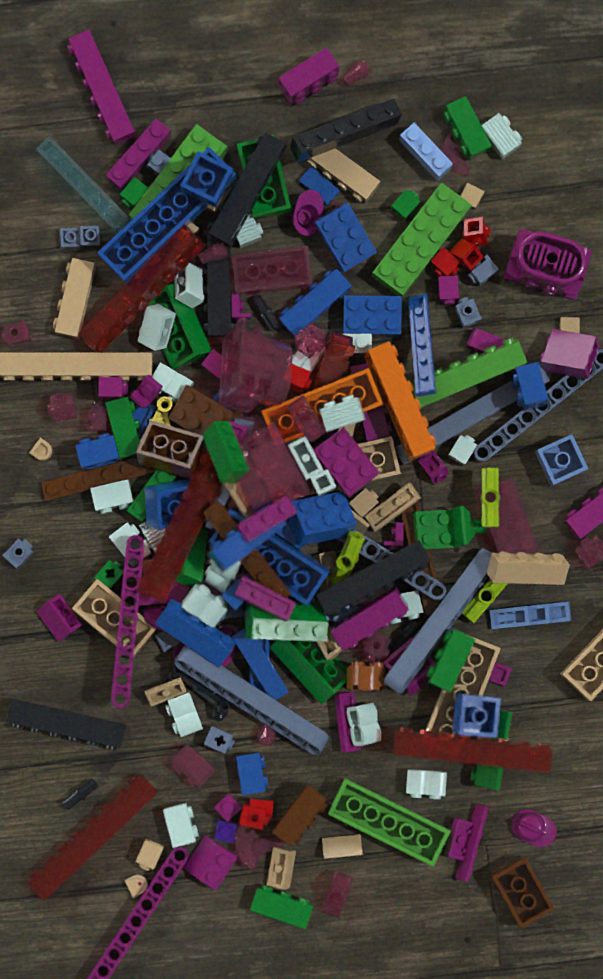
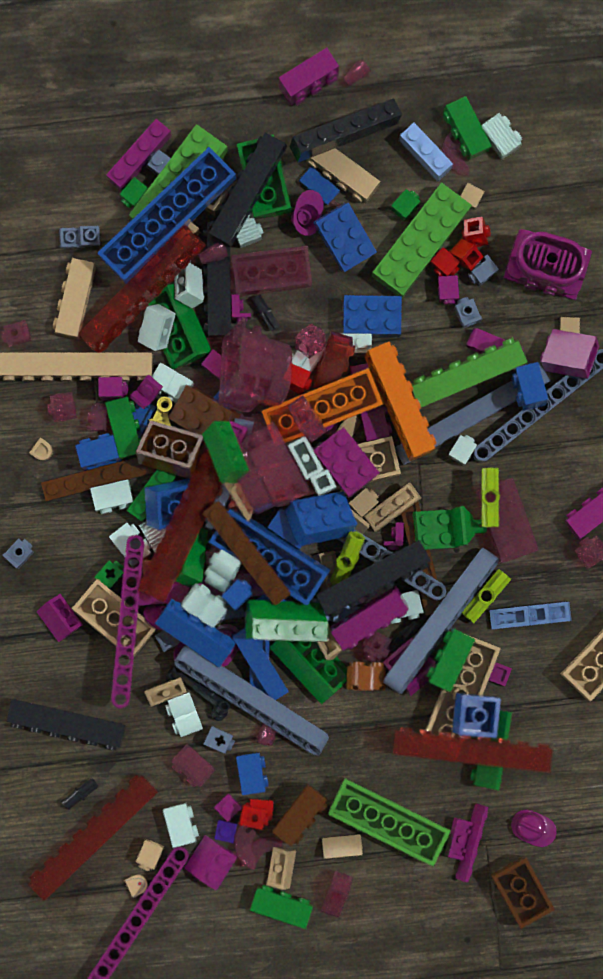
(83, 185): clear light blue brick -> none
(102, 87): magenta brick -> none
(207, 179): blue brick -> none
(235, 547): blue brick -> none
(264, 599): magenta plate -> none
(266, 519): magenta plate -> none
(315, 303): blue brick -> none
(342, 414): light aqua brick -> none
(343, 702): magenta plate -> none
(364, 724): light aqua brick -> none
(421, 345): tile -> none
(426, 783): light aqua brick -> none
(434, 467): magenta bracket -> none
(528, 568): tan brick -> none
(561, 460): medium blue brick -> none

